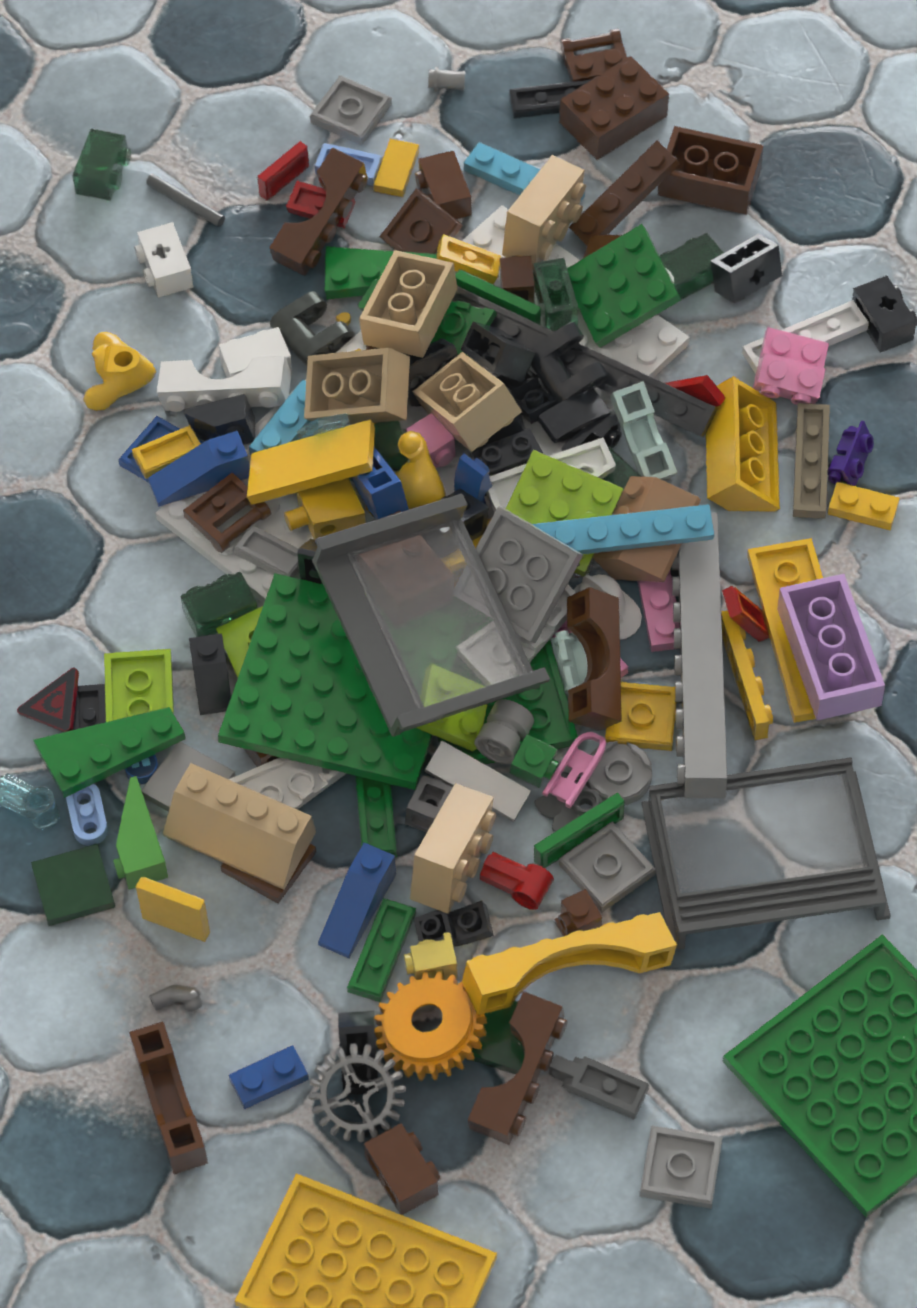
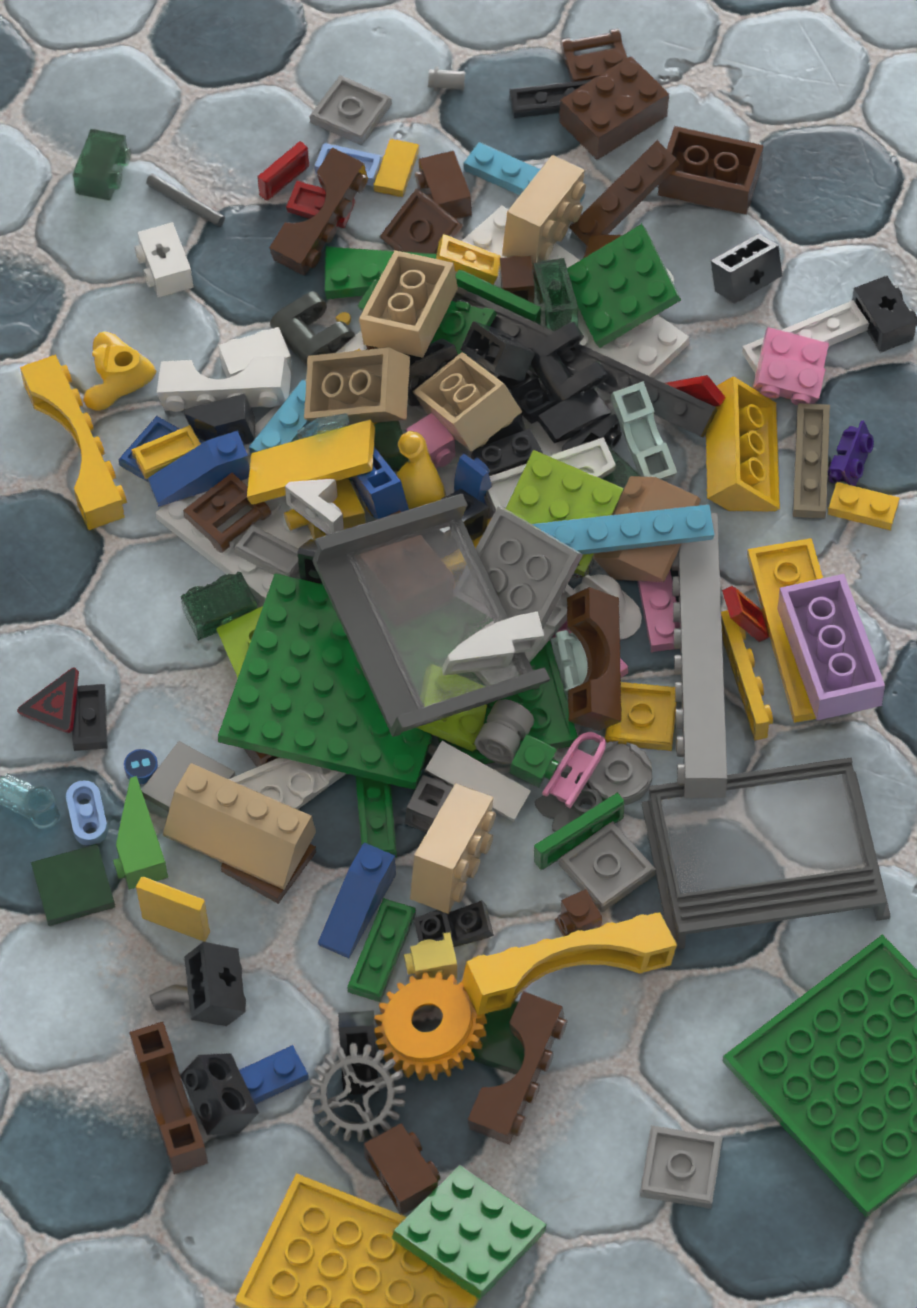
(51, 394): none -> yellow arch
(103, 749): green wing -> none
(137, 682): lime plate -> none
(210, 673): black slope -> none
(215, 984): none -> black brick
(219, 1094): none -> black brick
(314, 502): none -> white slope
(469, 1232): none -> plate
(496, 645): none -> white slope
(524, 883): red piece -> none
(600, 1084): dark grey hinge -> none
(692, 264): clear green brick -> none

